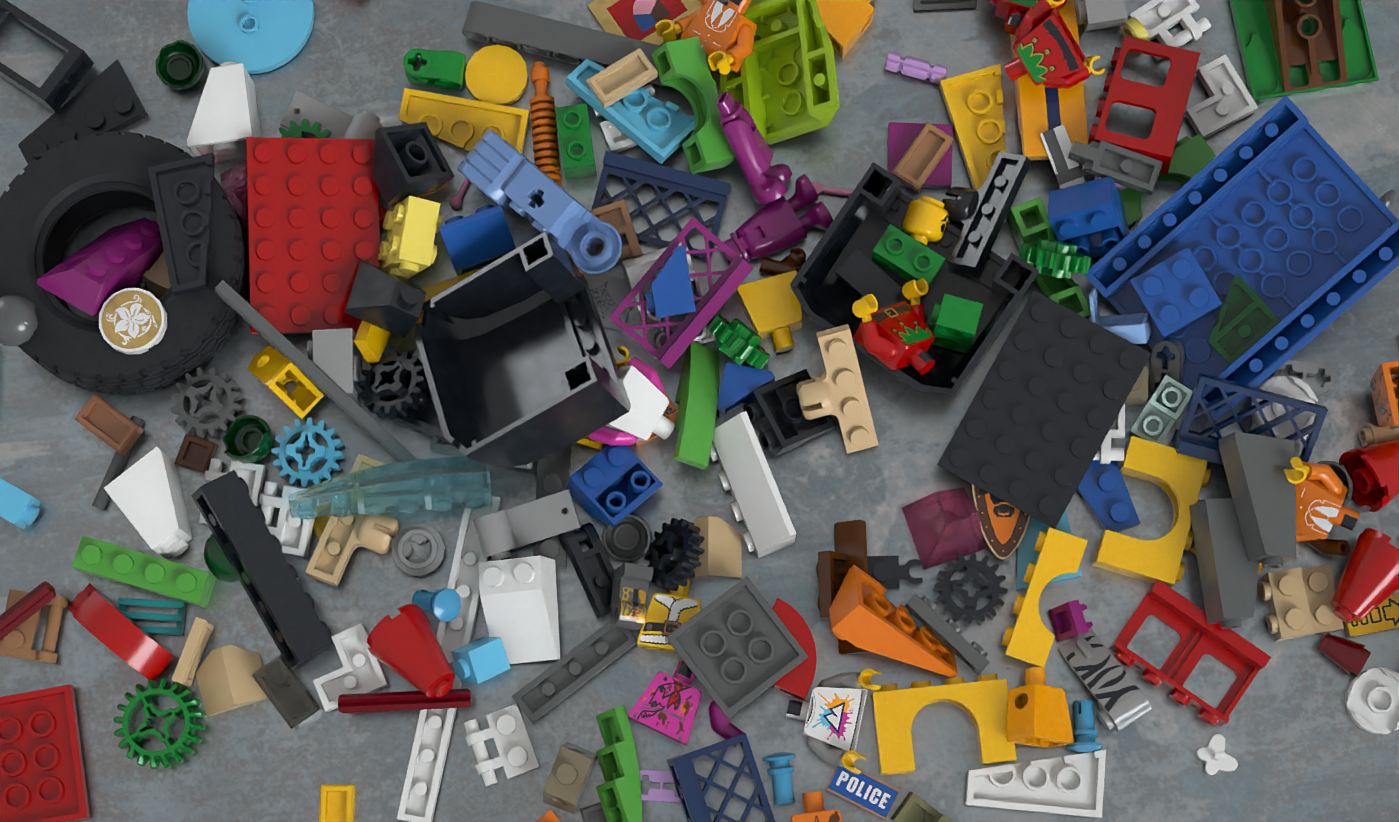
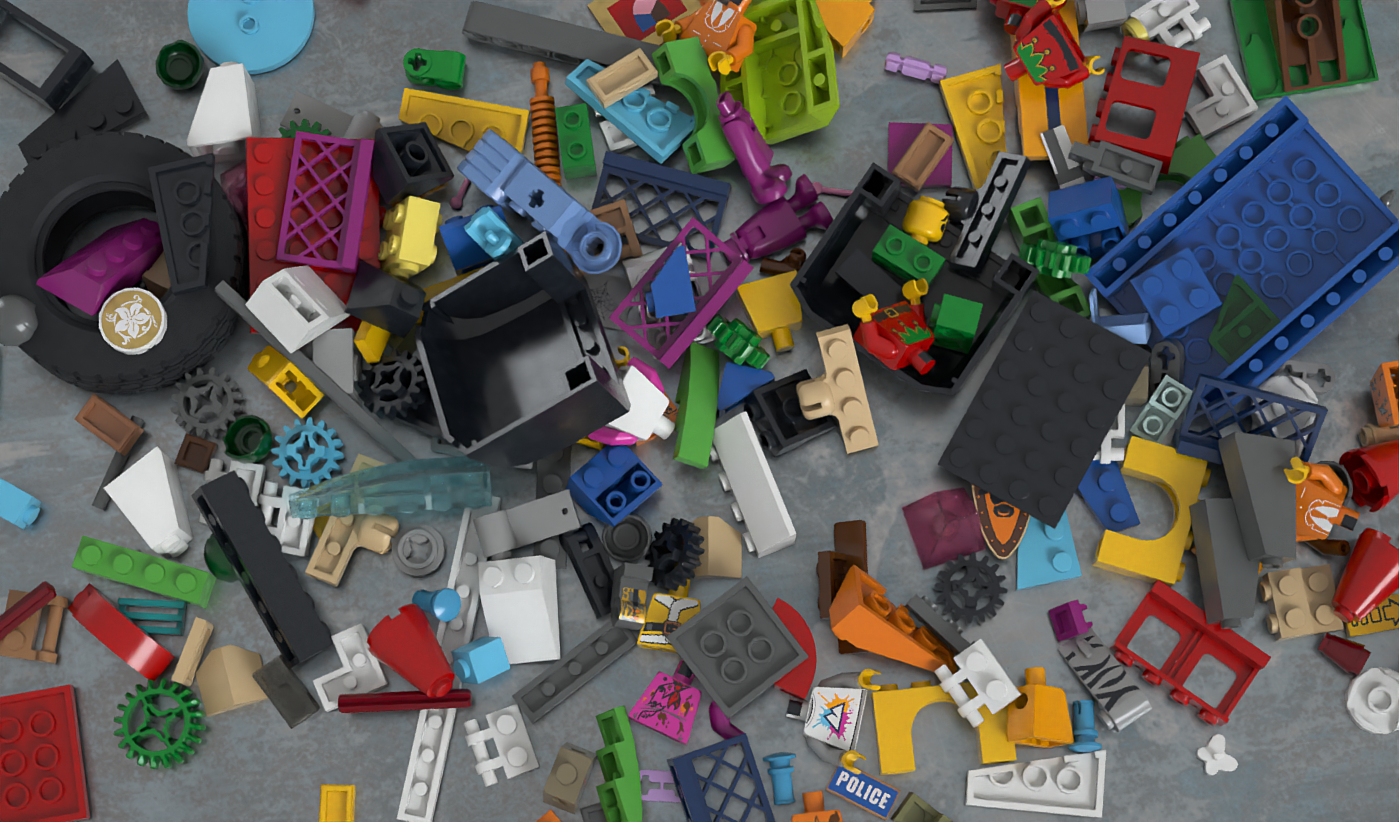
(296, 306): none -> white slope
(355, 203): none -> magenta fence
(492, 233): none -> medium azure hips
(496, 75): yellow tile -> none
(889, 572): black plate -> none
(986, 677): none -> white plate
(1057, 555): yellow arch -> none

